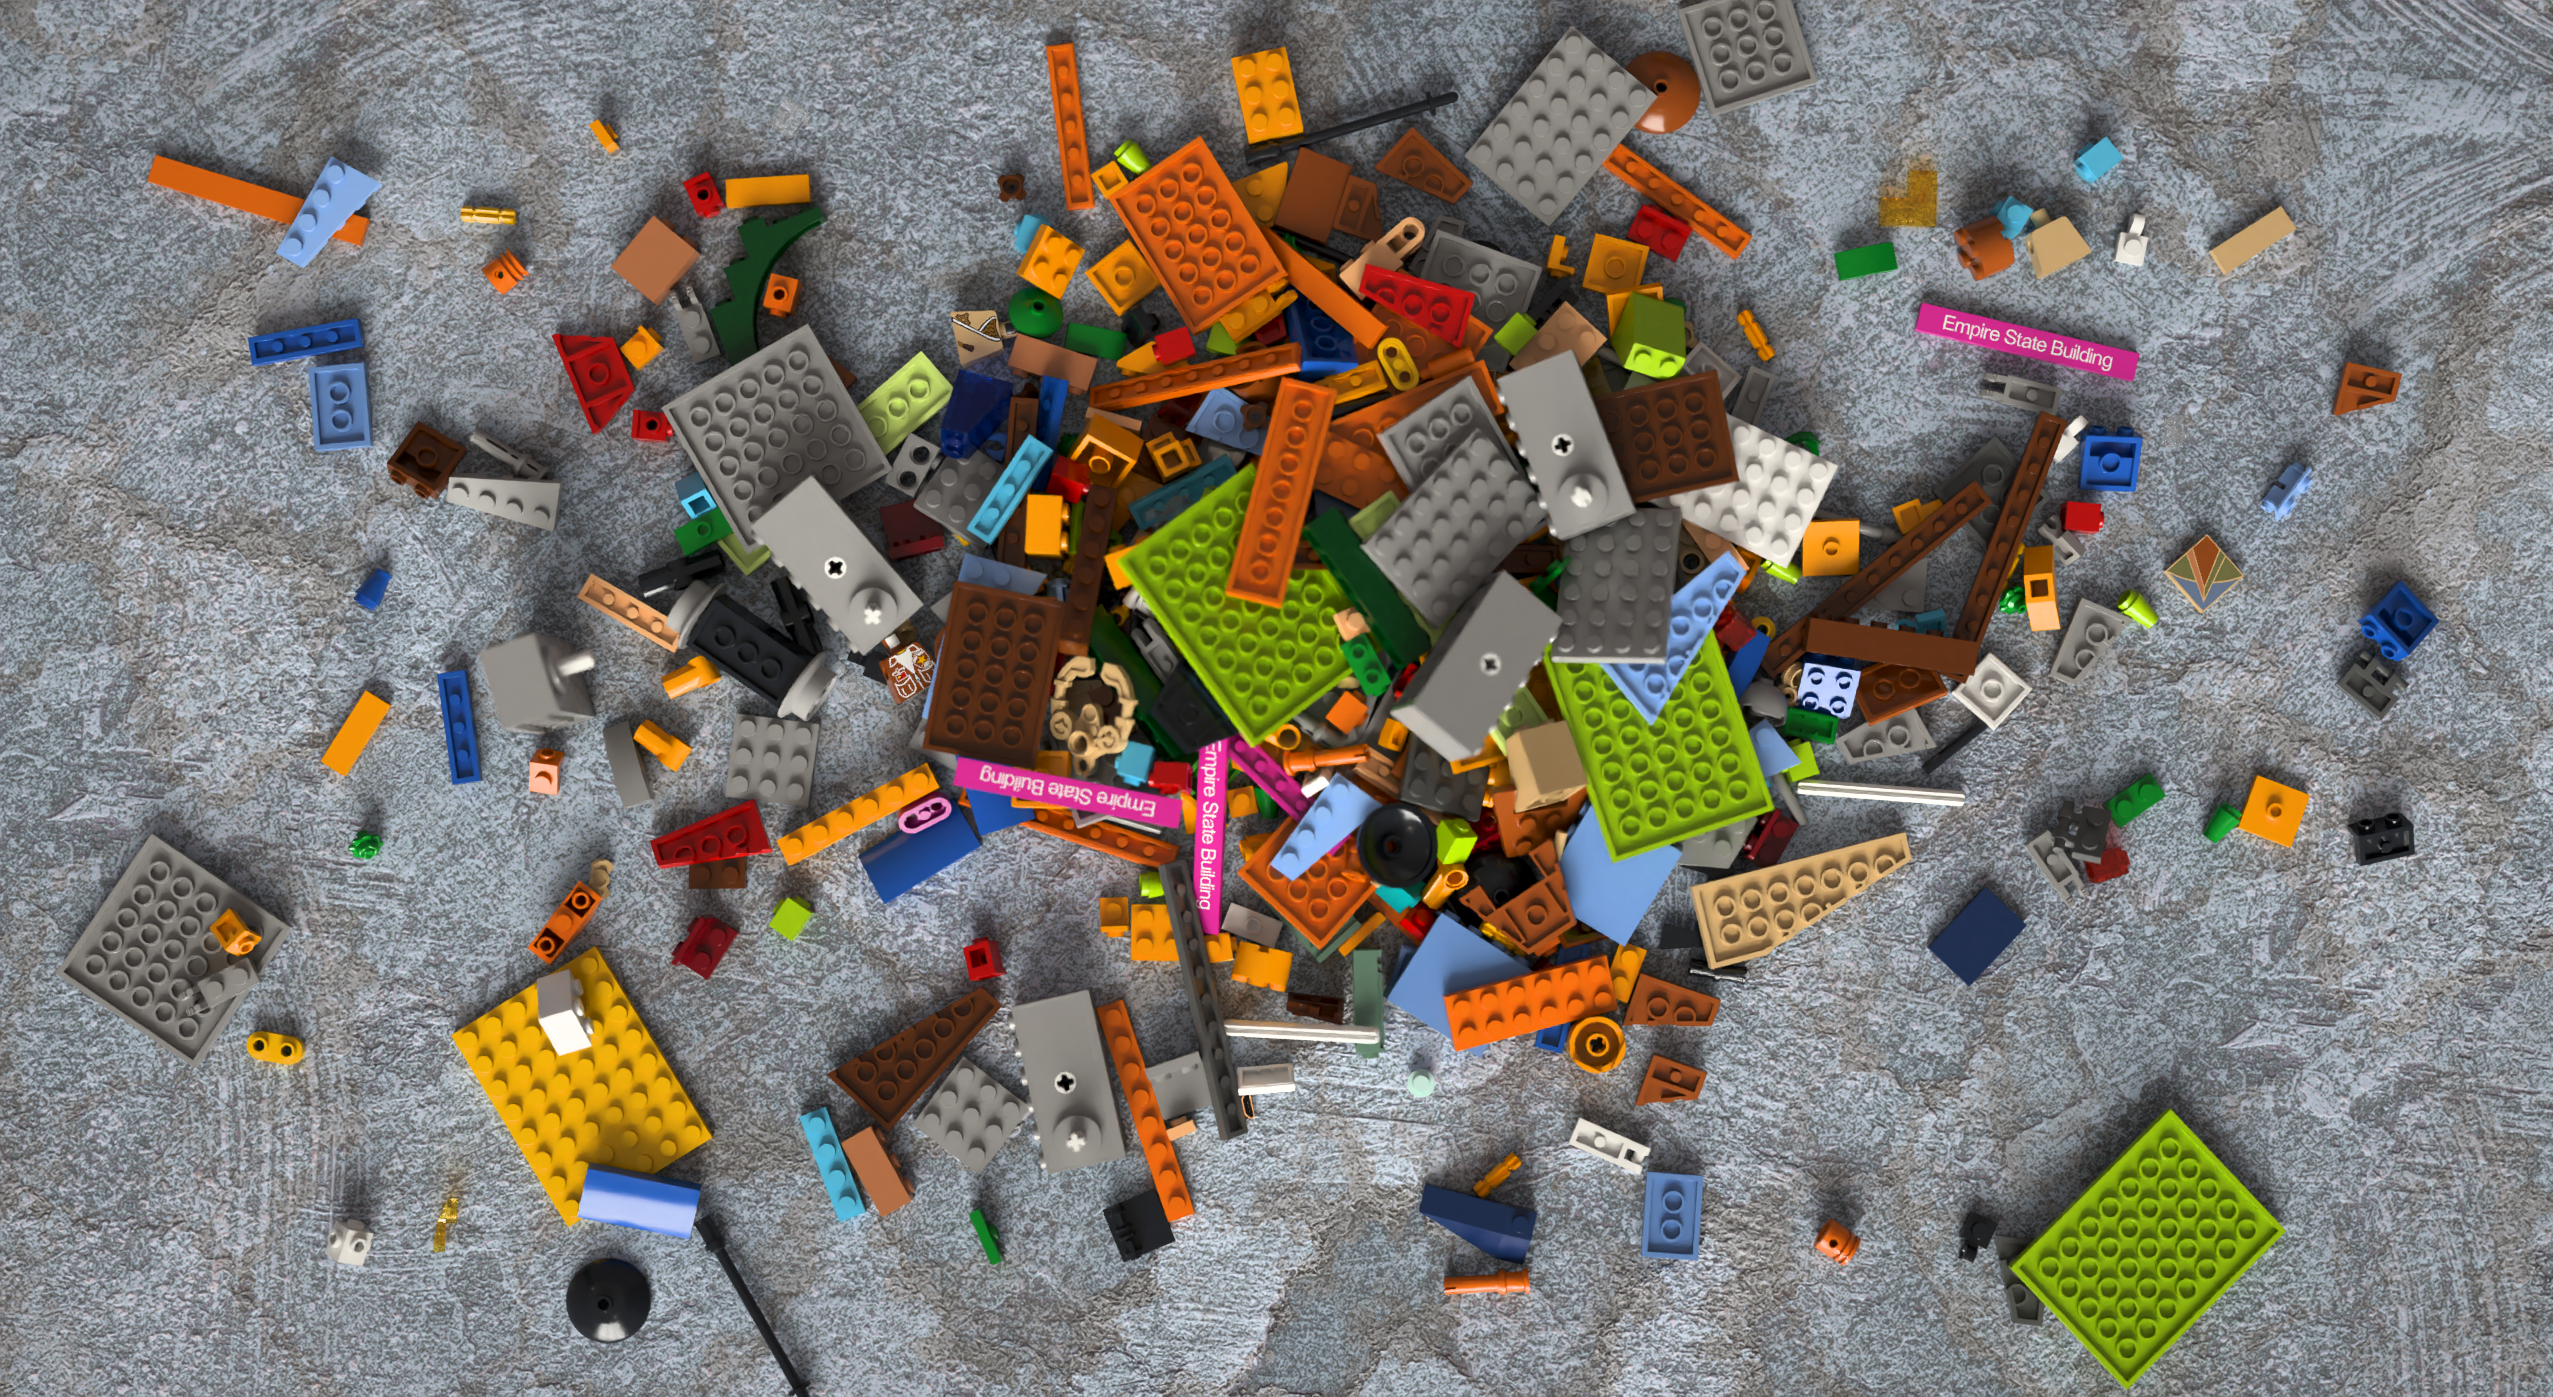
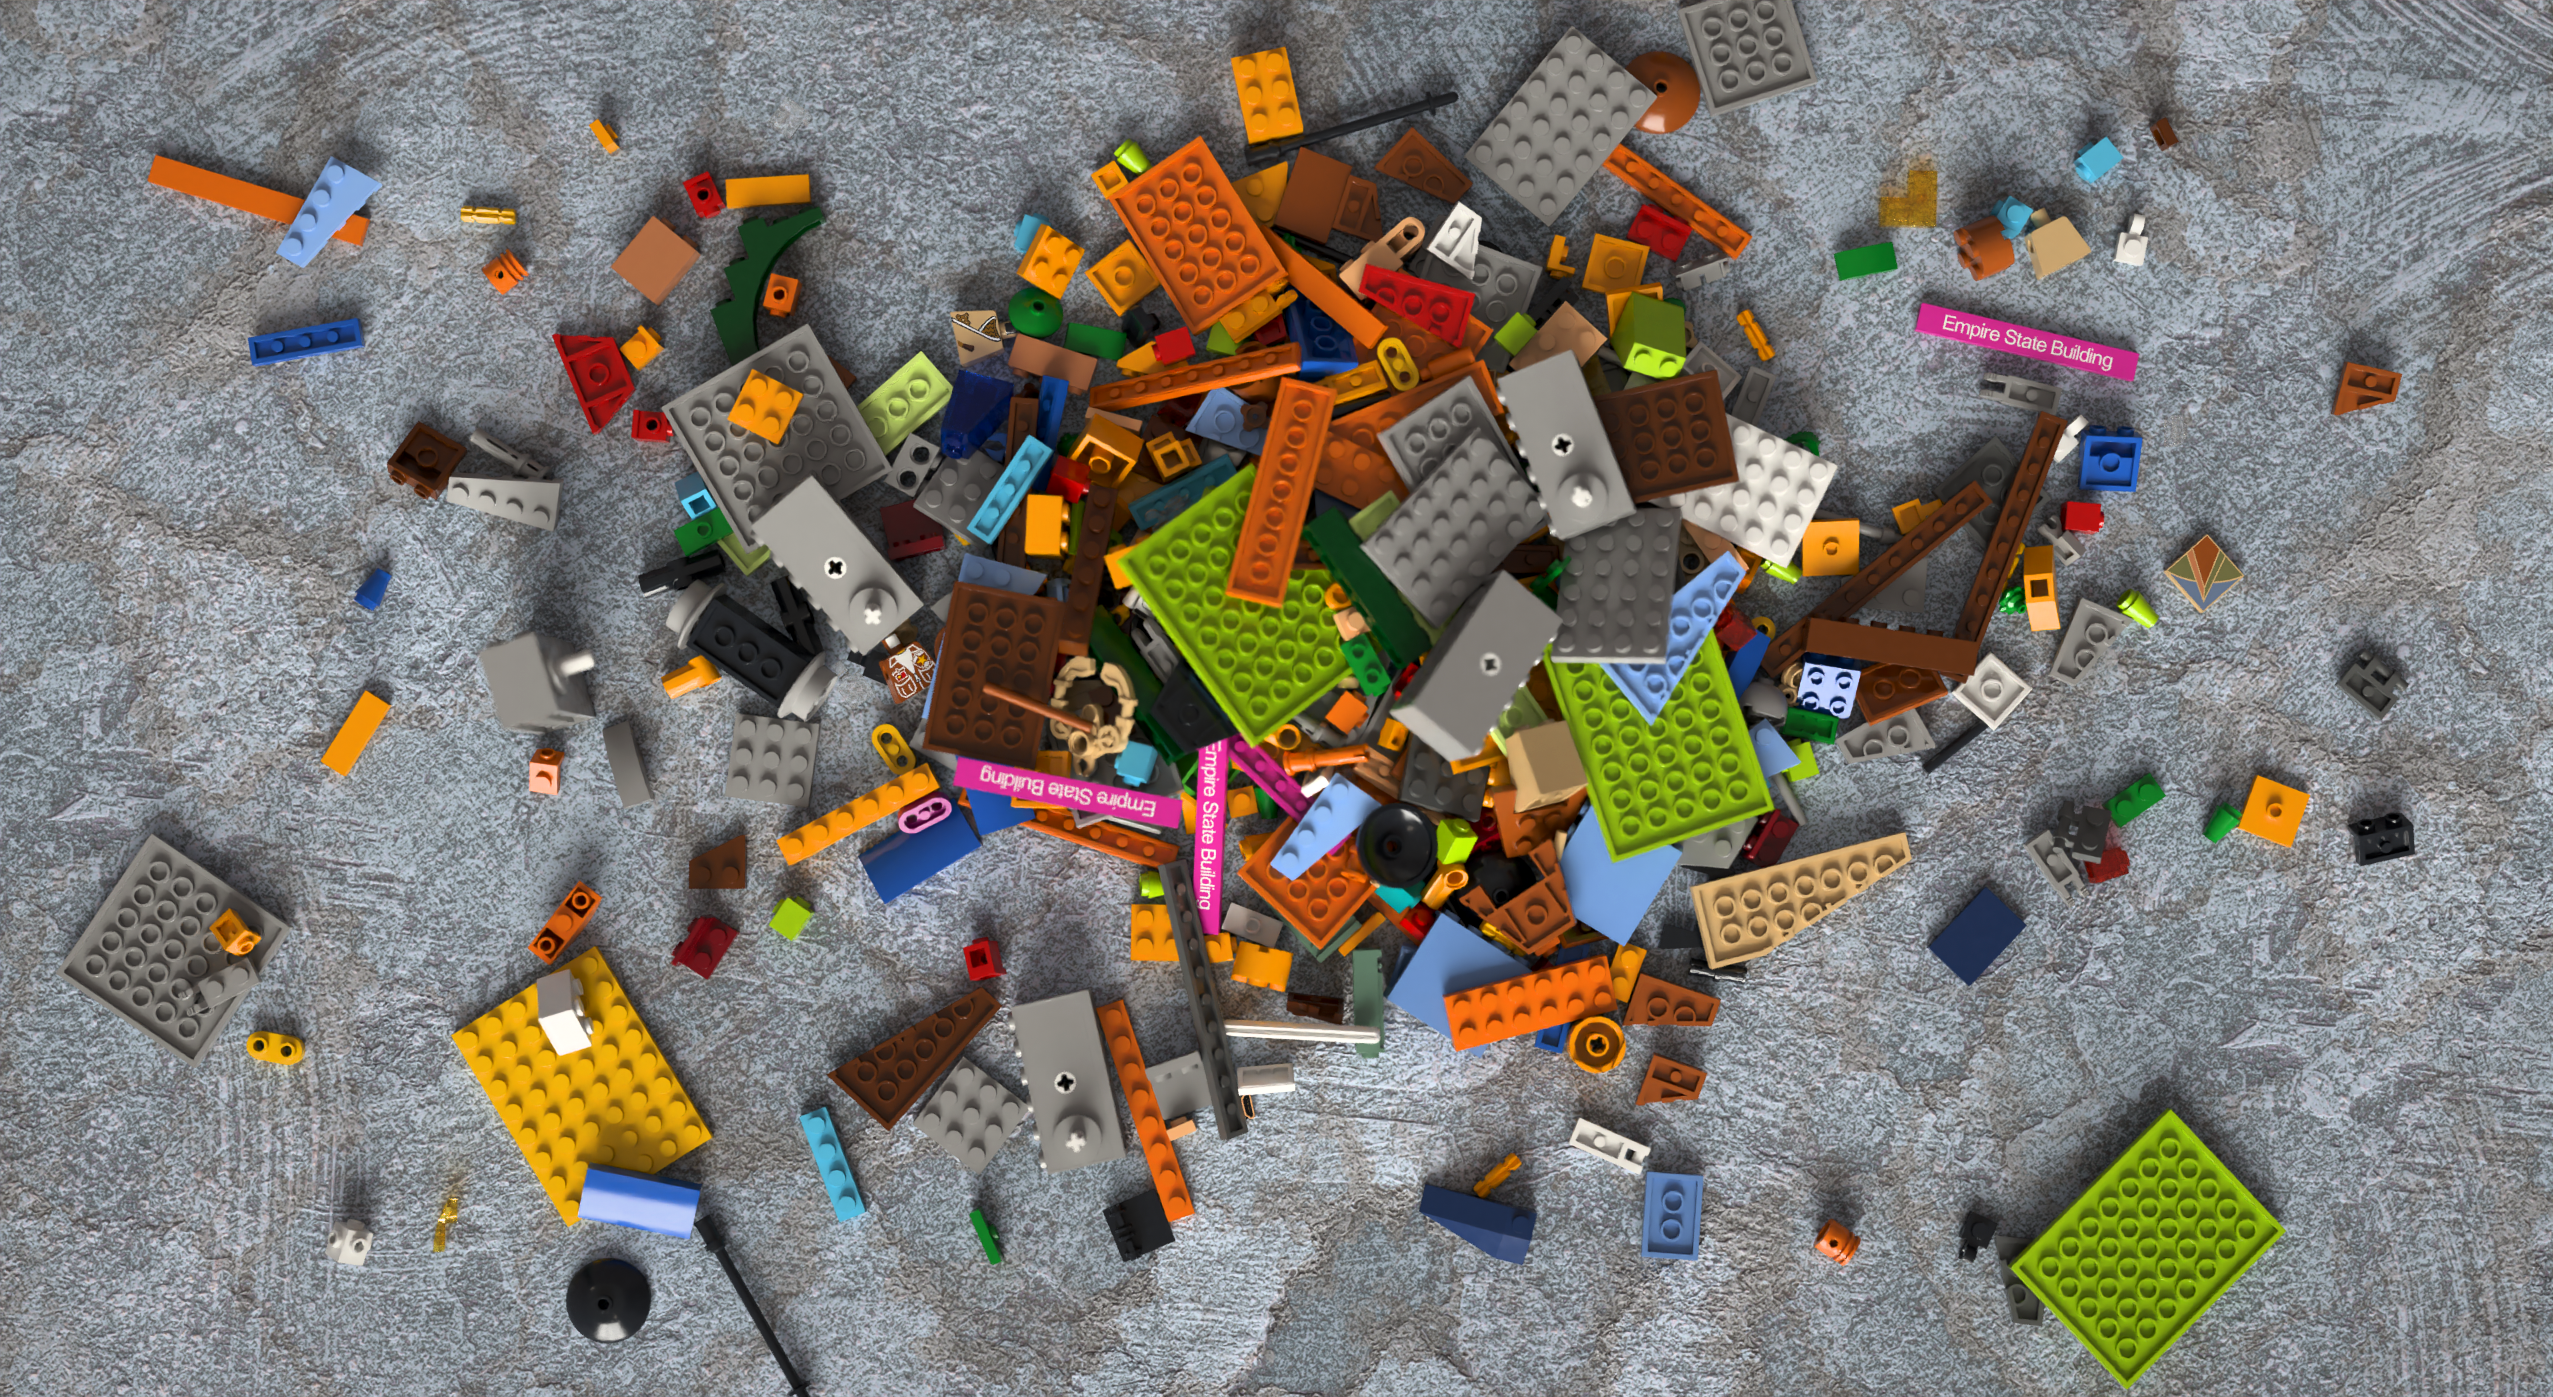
(340, 407): medium blue plate -> none
(365, 845): green plant -> none
(459, 727): blue plate -> none
(599, 876): tan piece -> none
(629, 611): light nougat plate -> none
(668, 749): light orange piece -> none
(696, 327): light grey hinge -> none
(718, 837): red wing -> none
(765, 406): none -> light orange plate
(879, 1169): nougat brick -> none
(893, 750): none -> yellow plate
(1015, 180): reddish brown plate -> none
(1038, 706): none -> dark orange bar
(1070, 127): orange tile -> none
(1114, 916): light orange bracket -> none
(1171, 777): red brick -> none
(1336, 598): none -> light orange tile
(1421, 1083): light aqua plate -> none
(1458, 240): none -> white wing
(1501, 1282): orange pin -> none
(1710, 265): none -> light grey hinge
(1880, 792): white axle -> none
(1930, 620): medium azure plate -> none
(2163, 134): none -> reddish brown tile
(2252, 240): tan tile -> none
(2283, 500): light blue hinge -> none
(2398, 622): blue plate -> none

